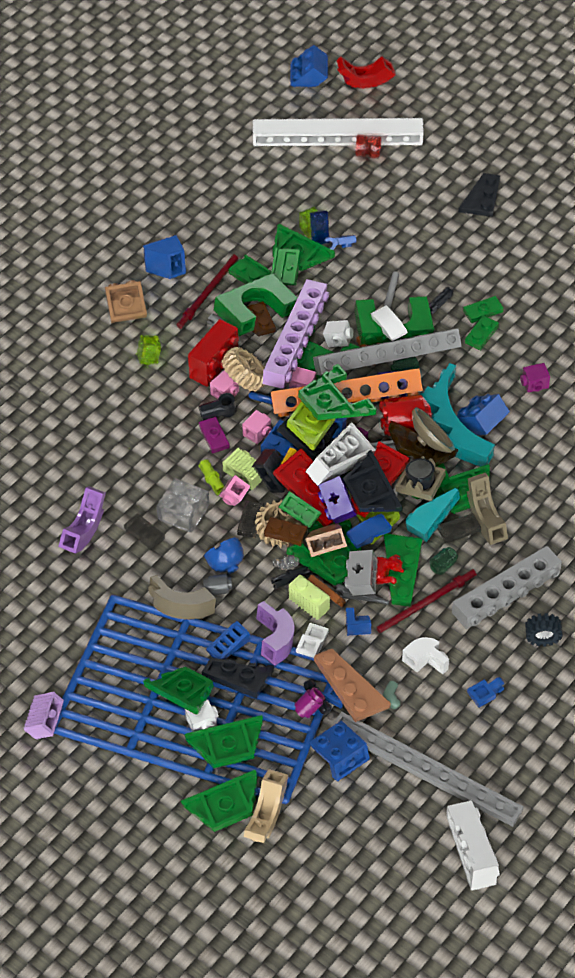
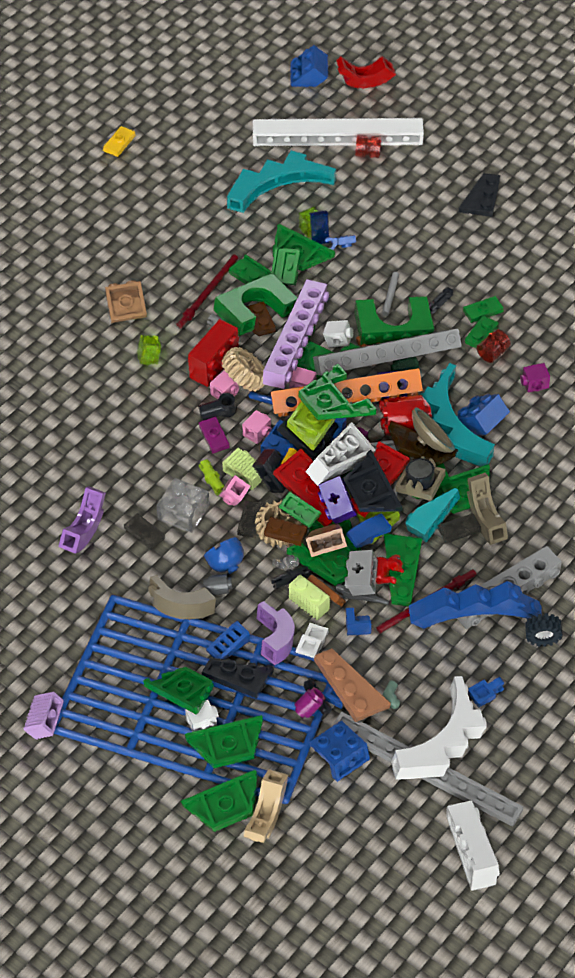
(119, 141): none -> yellow plate
(165, 258): blue slope -> none
(274, 174): none -> teal arch
(389, 322): white slope -> none
(425, 651): white brick -> none
(433, 756): none -> white arch
(443, 560): clear green brick -> none
(475, 600): none -> blue arch
(493, 345): none -> clear red wheel

